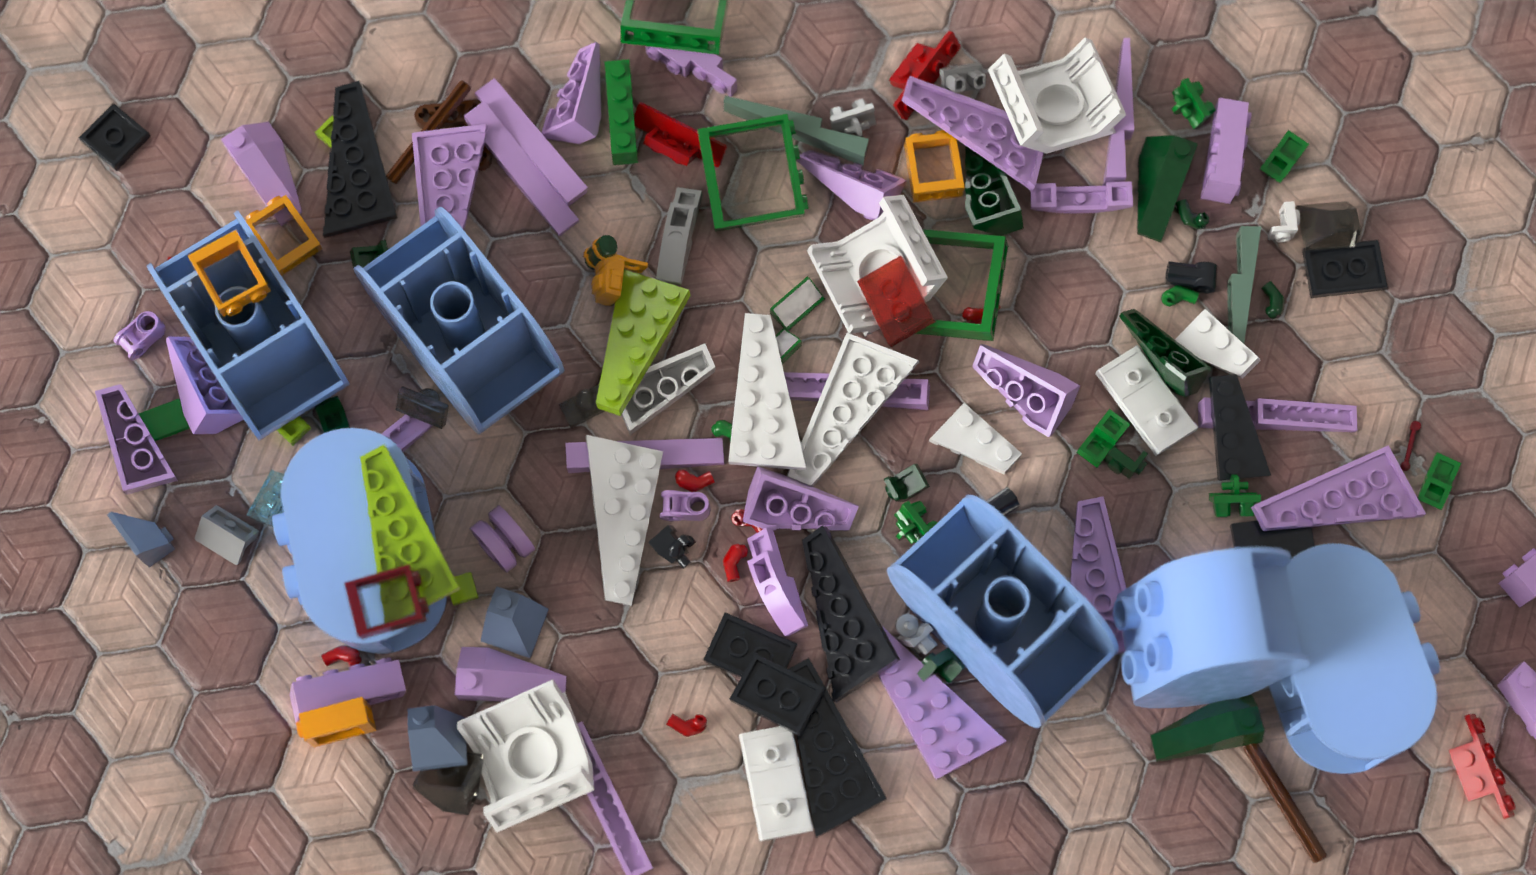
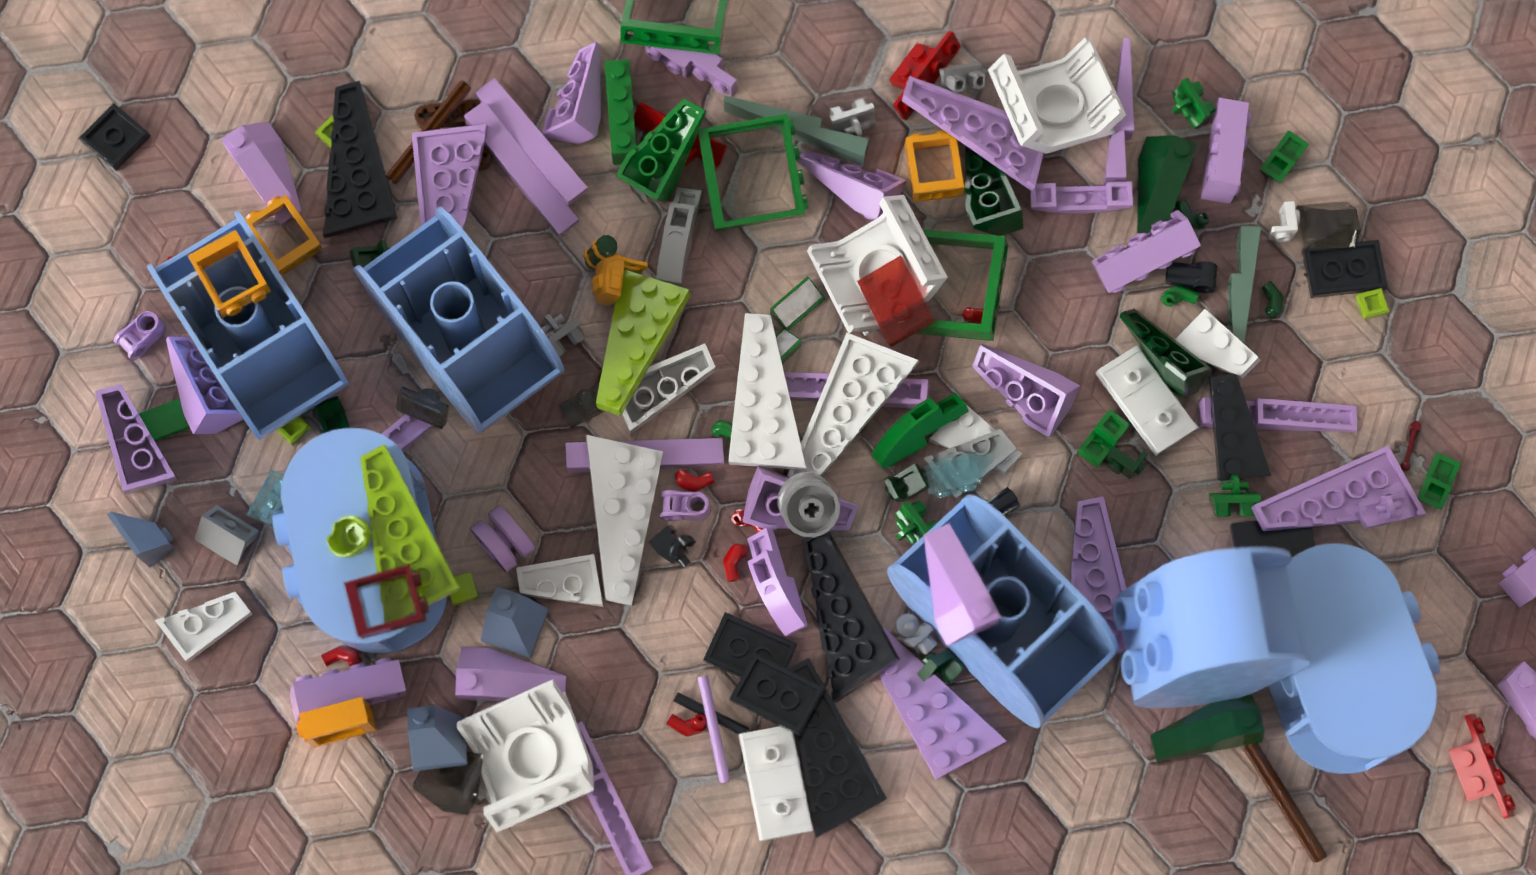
(202, 626): none -> white wing
(349, 536): none -> lime hair
(562, 580): none -> white wing
(570, 329): none -> light grey hips
(661, 156): none -> green wedge
(699, 709): none -> black bar
(713, 728): none -> lavender bar
(795, 509): none -> light grey wheel
(909, 431): none -> green slope
(953, 474): none -> clear light blue bracket
(957, 591): none -> lavender wedge
(990, 449): none -> light grey wing
(1146, 253): none -> lavender wedge
(1372, 304): none -> lime tile
(1383, 510): none -> lavender hips

